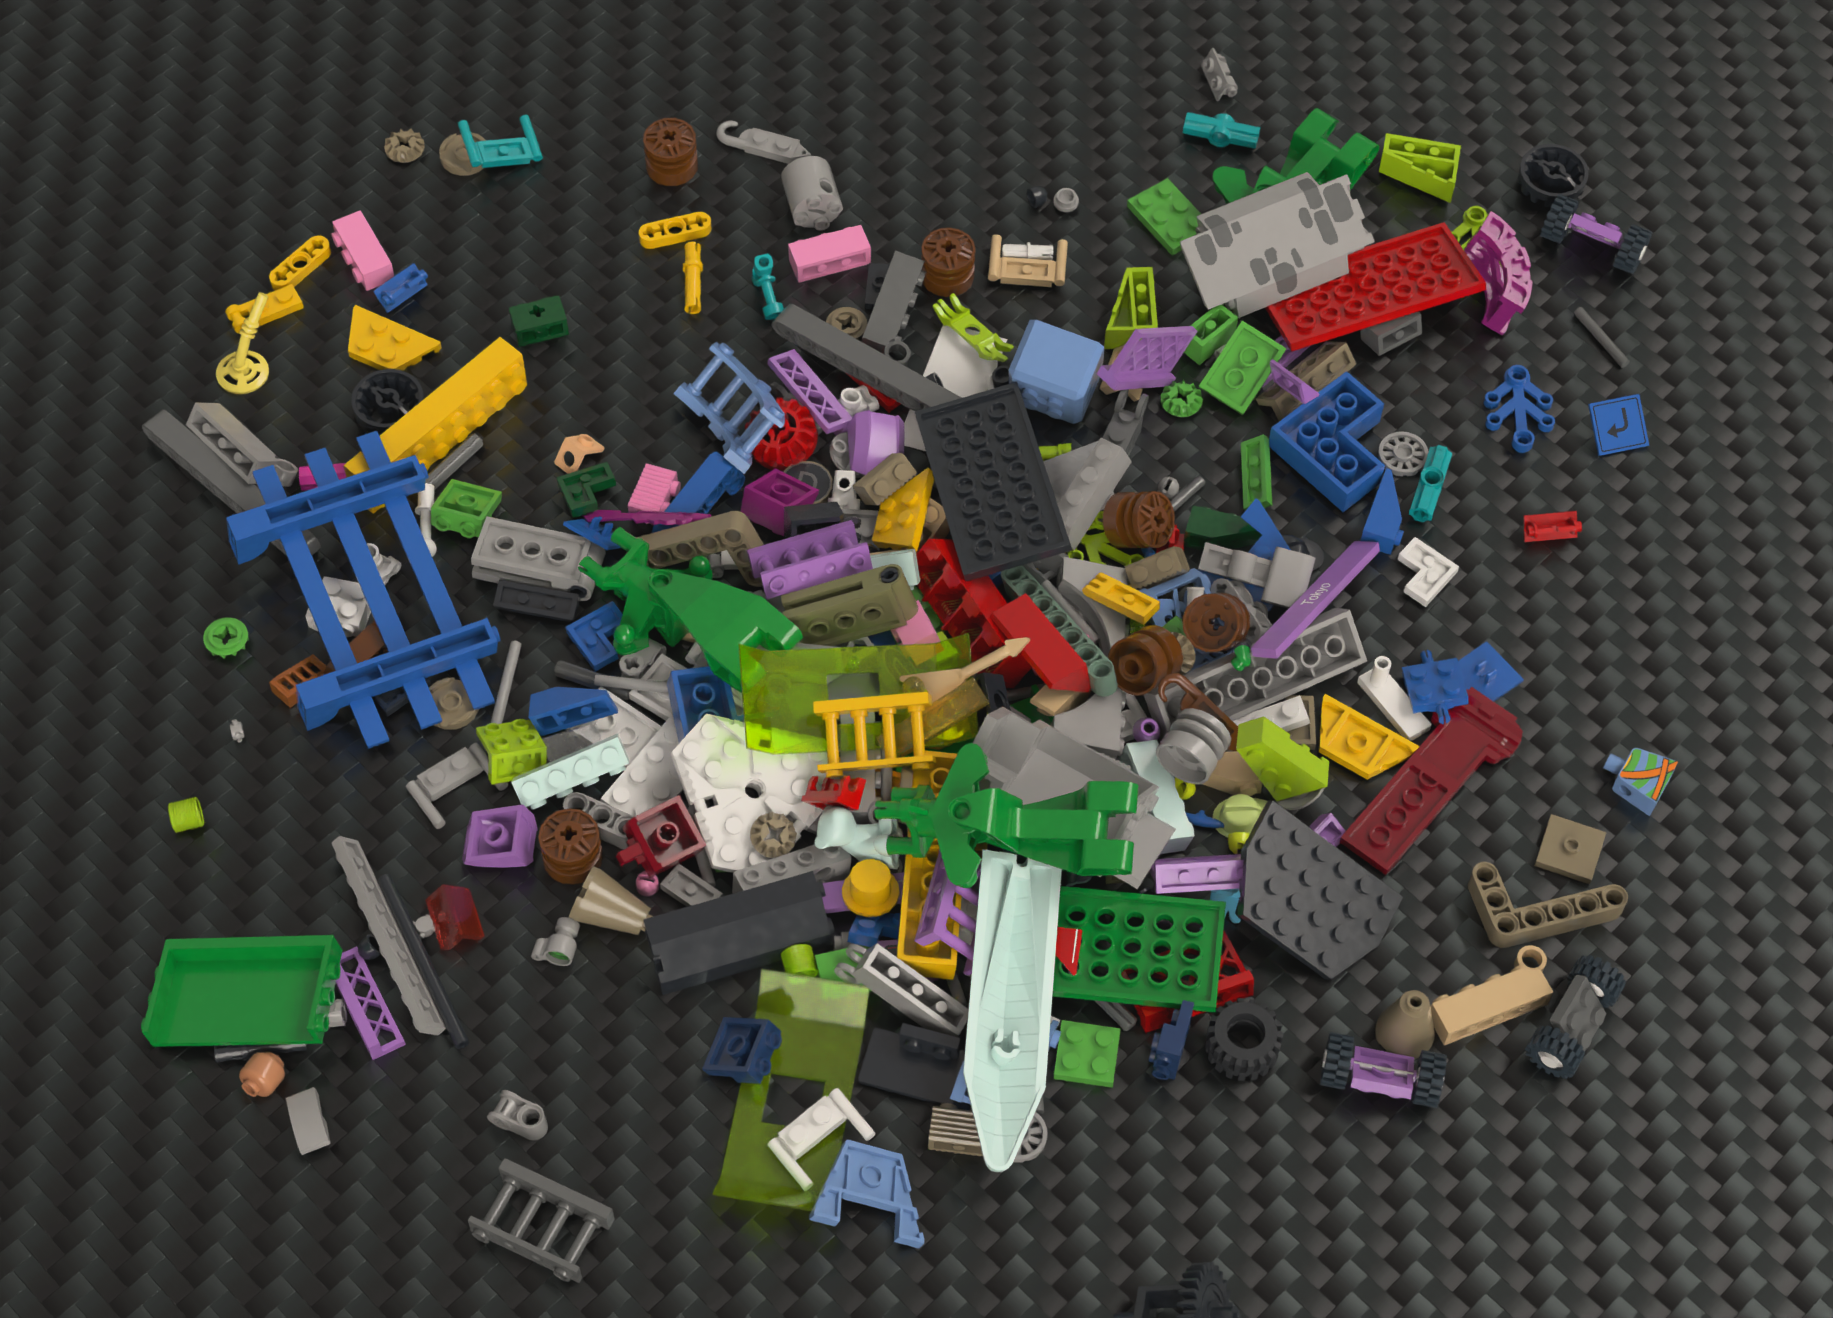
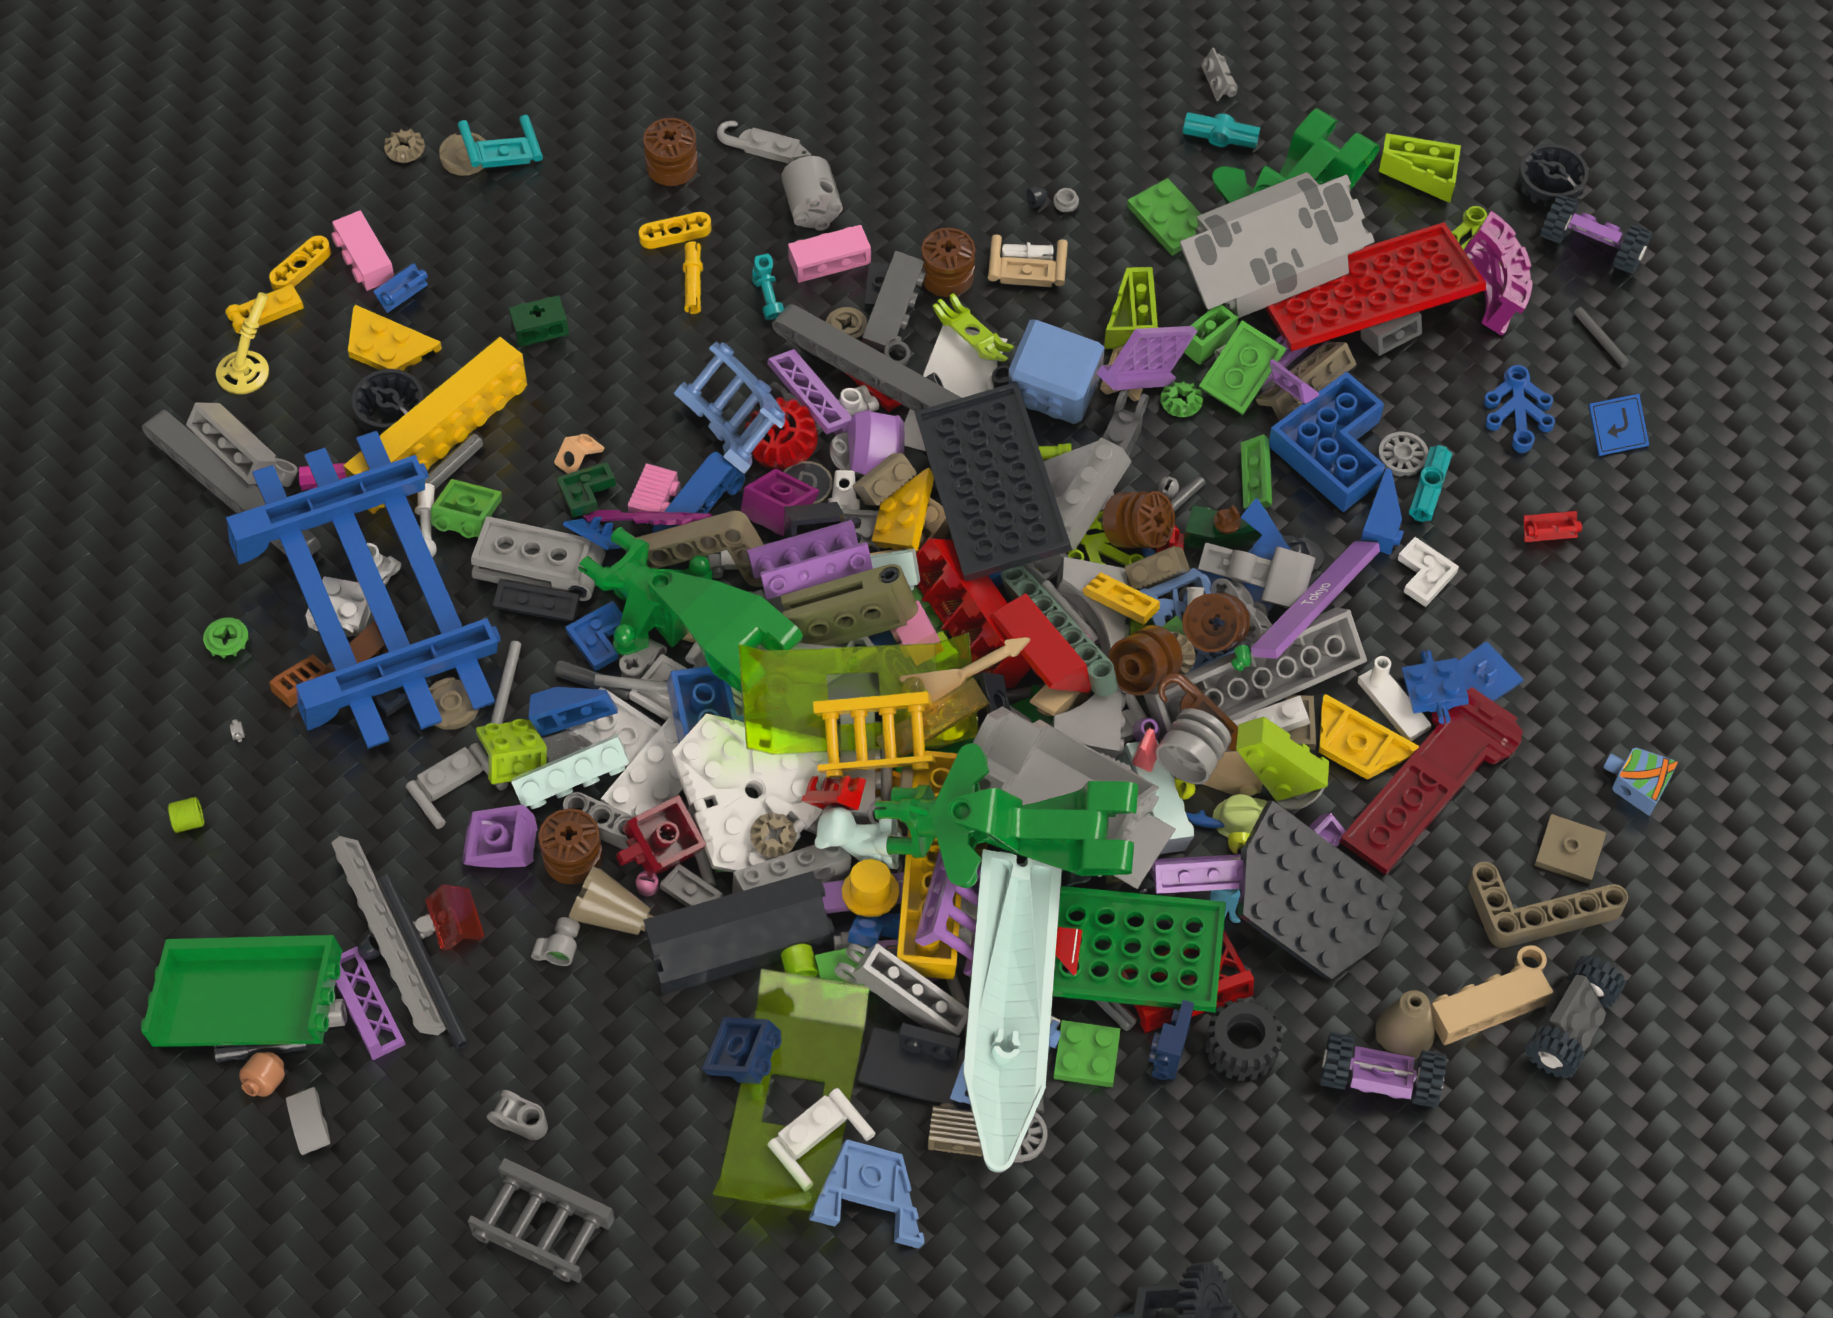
(1146, 751): none -> coral slope
(1227, 520): none -> reddish brown plate

